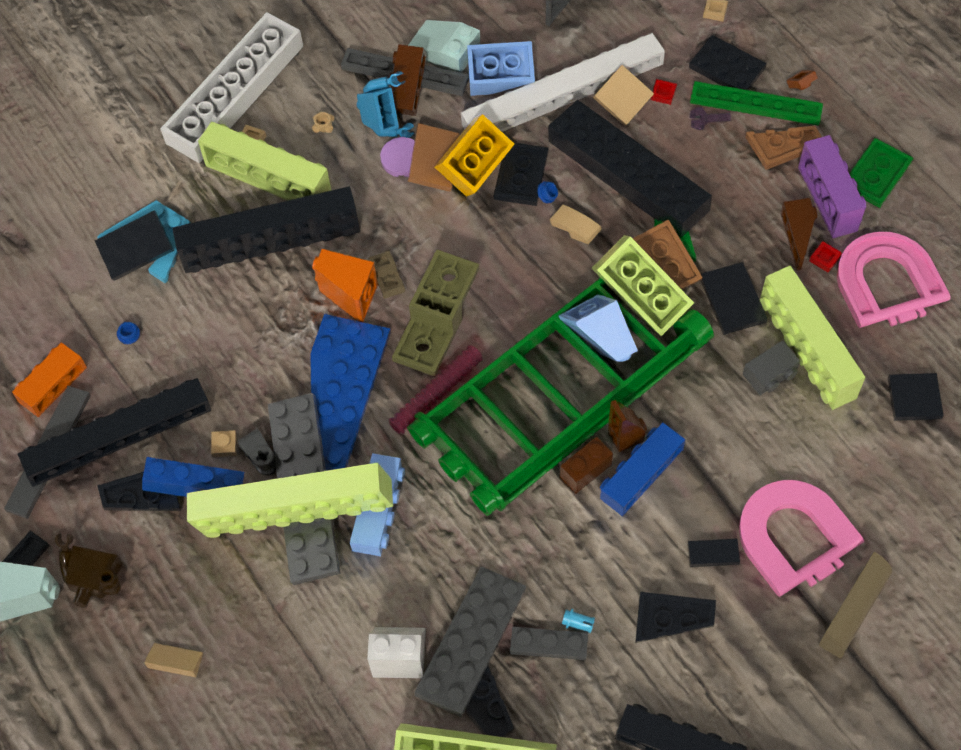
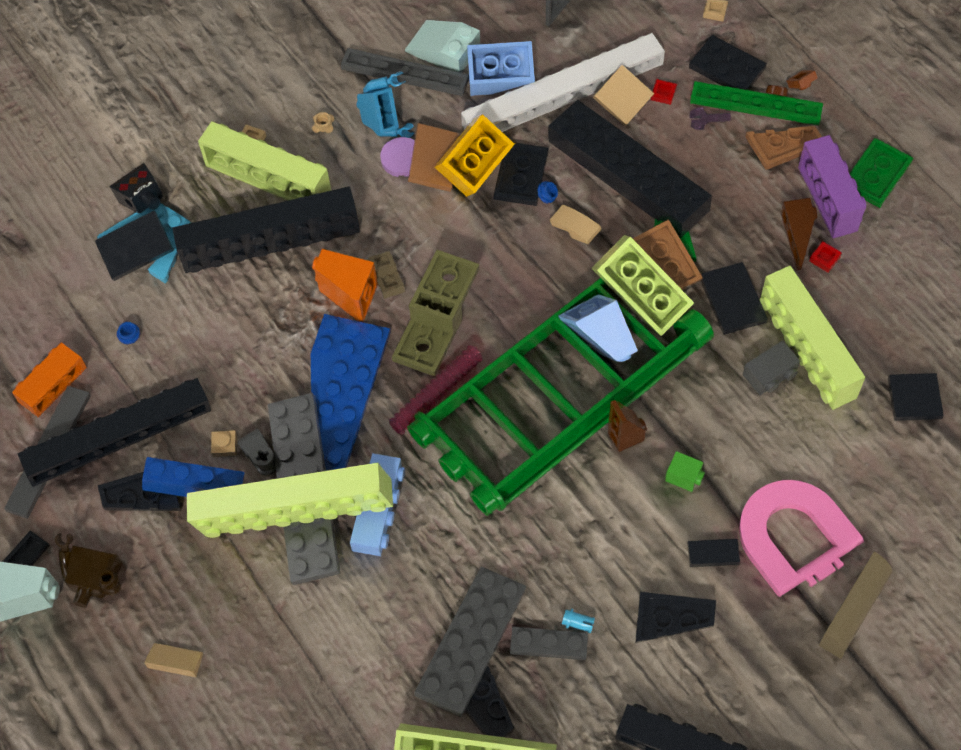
(138, 190): none -> black torso
(233, 84): white brick -> none
(396, 652): white slope -> none
(411, 62): reddish brown brick -> none
(586, 465): reddish brown brick -> none
(641, 469): blue brick -> none
(685, 472): none -> bright green brick
(777, 90): none -> reddish brown tile
(910, 256): bright pink piece -> none

